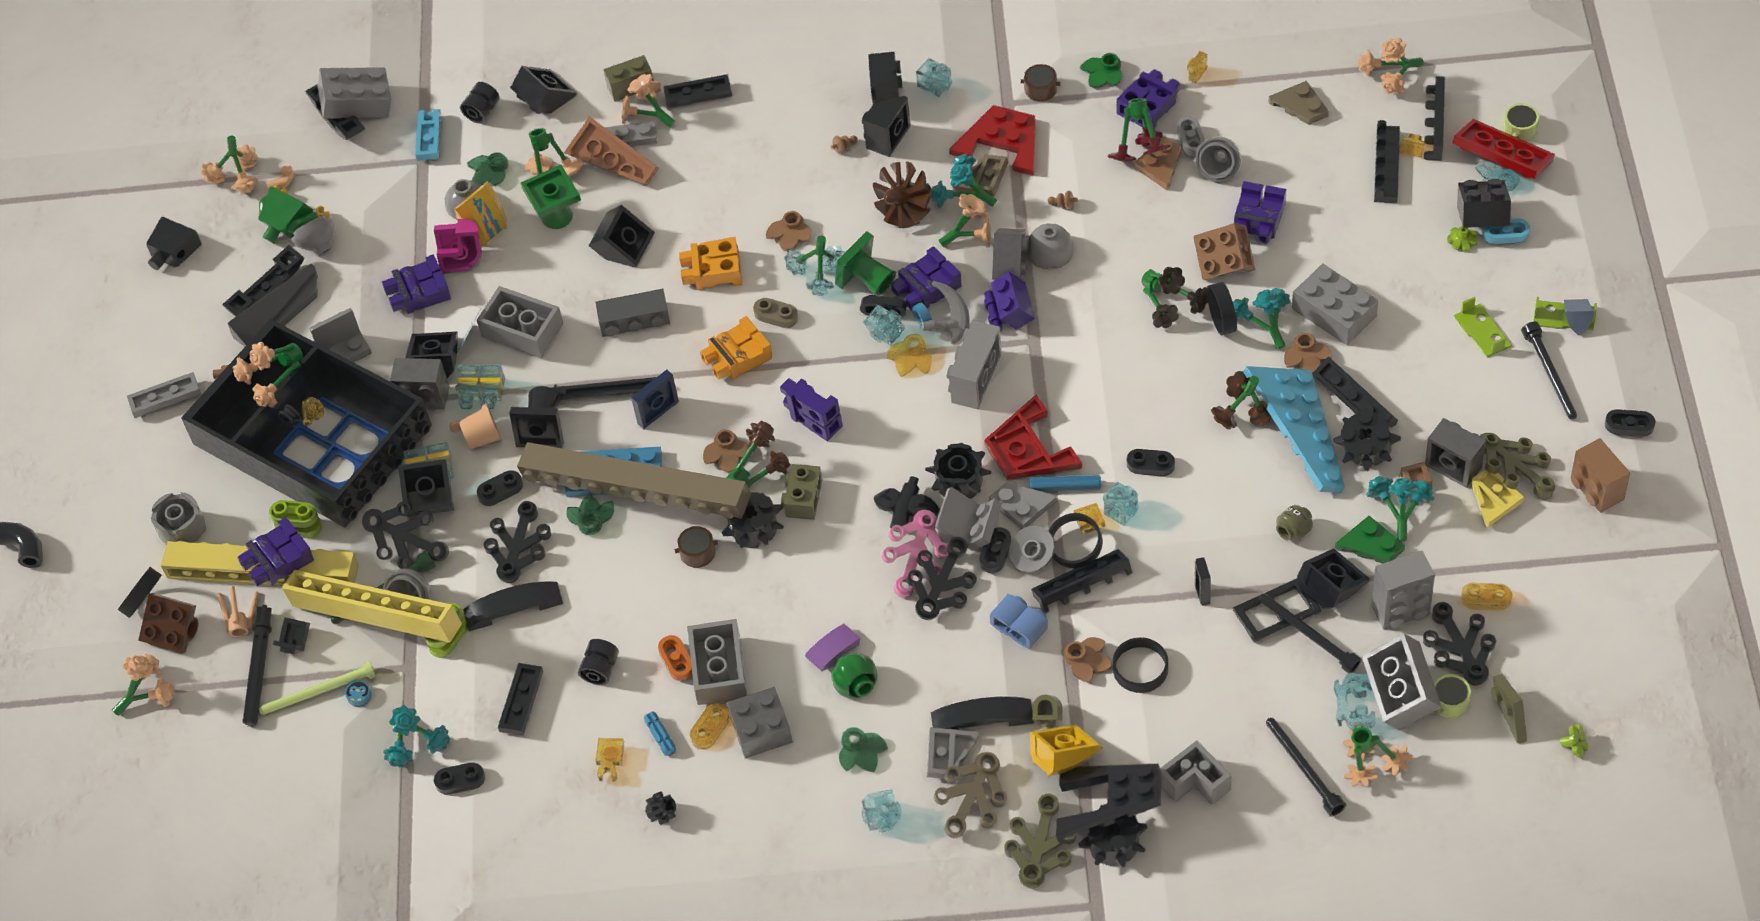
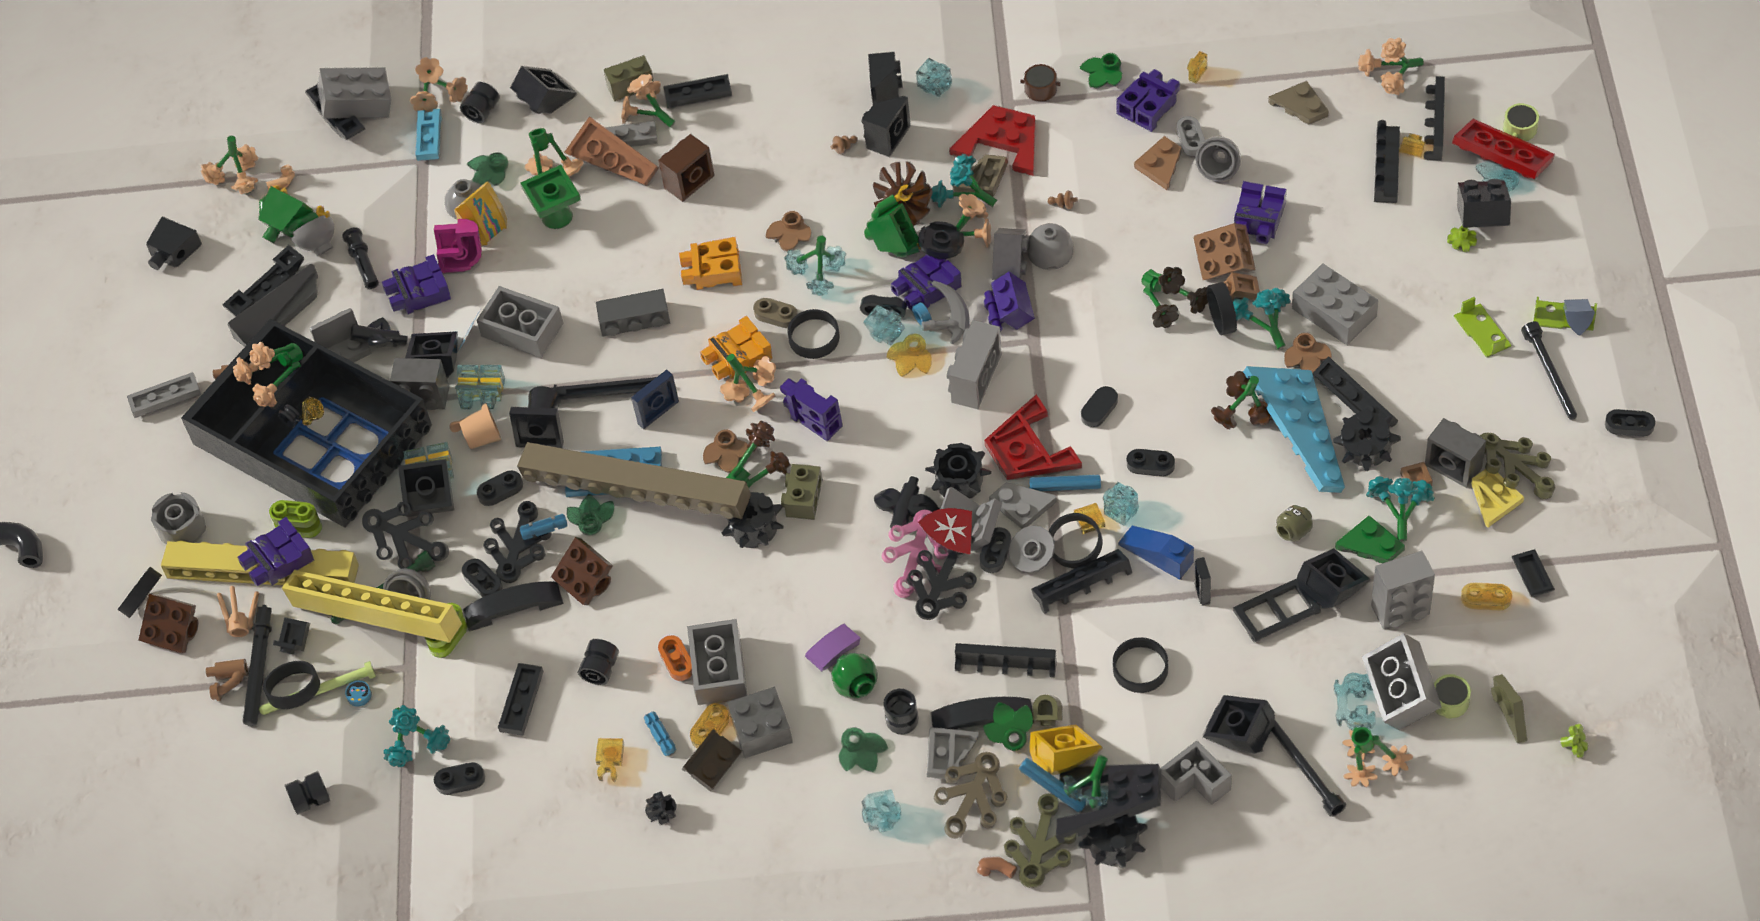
(139, 668): light nougat plant -> none
(227, 669): none -> medium nougat plant
(298, 698): none -> black tyre
(307, 792): none -> black wheel
(358, 251): none -> black pin
(378, 334): none -> black plant
(429, 72): none -> light nougat plant
(483, 580): none -> black plate
(543, 526): none -> dark azure axle
(583, 572): none -> reddish brown plate
(621, 237): black slope -> none
(686, 167): none -> reddish brown brick
(696, 546): piece -> none
(712, 760): none -> dark brown plate
(736, 389): none -> light nougat plant
(813, 314): none -> black tyre
(859, 263): green plant -> none
(892, 227): none -> green torso
(900, 711): none -> black wheel
(941, 240): none -> black tile
(949, 528): none -> red sticker
(996, 863): none -> nougat arm
(1005, 657): none -> black hinge
(1008, 722): none -> green plate
(1019, 621): medium blue brick -> none
(1049, 783): none -> dark azure axle
(1090, 659): medium nougat plate -> none
(1097, 794): none -> plant
(1099, 406): none -> black tile
(1139, 110): plant -> none
(1159, 549): none -> blue slope
(1241, 723): none -> black slope
(1242, 286): none -> medium nougat bracket
(1348, 660): black piece -> none
(1460, 645): black plant -> none
(1507, 234): medium azure plate -> none
(1533, 573): none -> black tile
(1599, 475): medium nougat brick -> none

